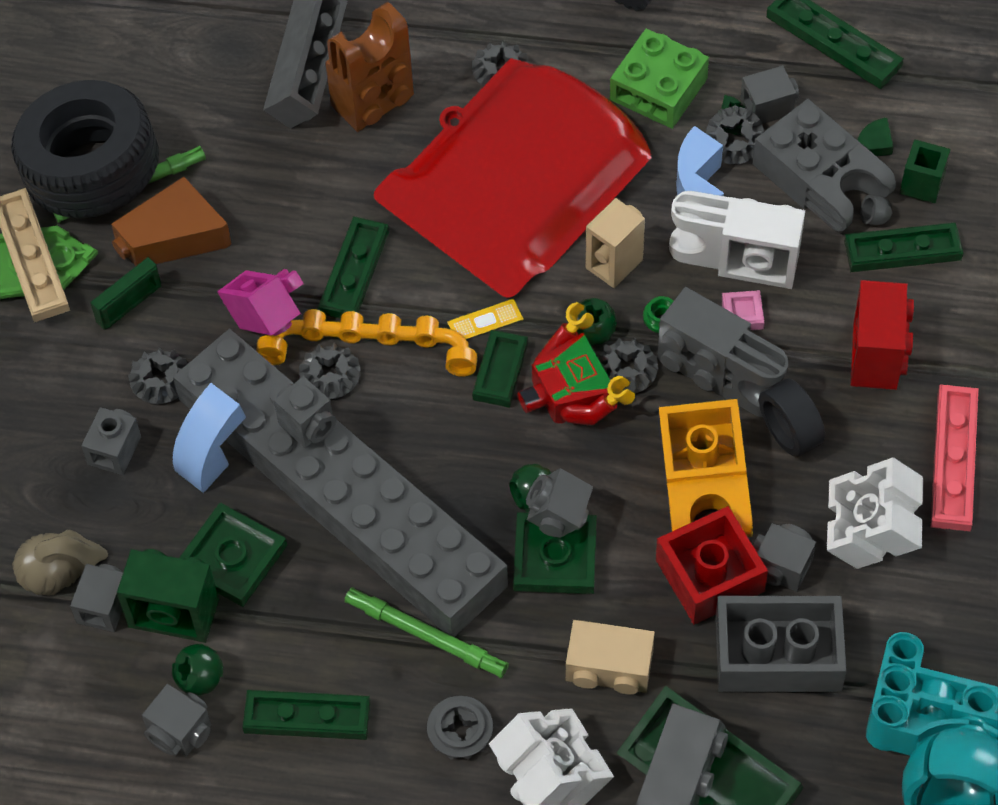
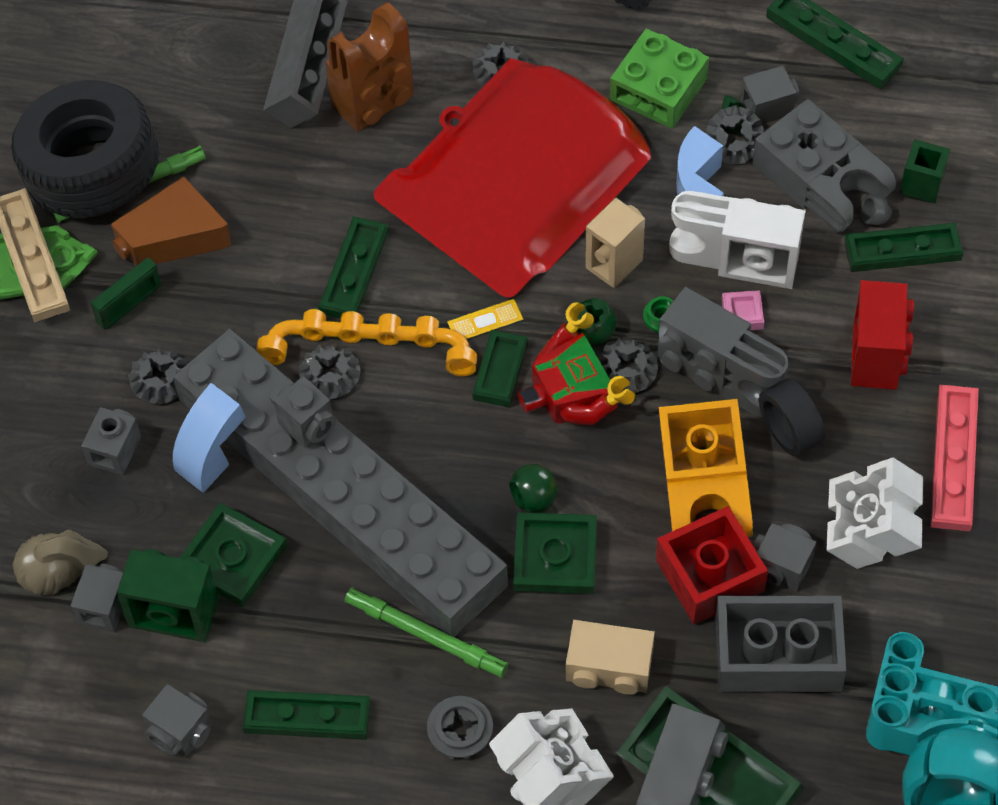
(197, 669): dark green piece -> none
(262, 301): dark pink brick -> none
(558, 503): dark grey brick -> none
(877, 137): dark green tile -> none

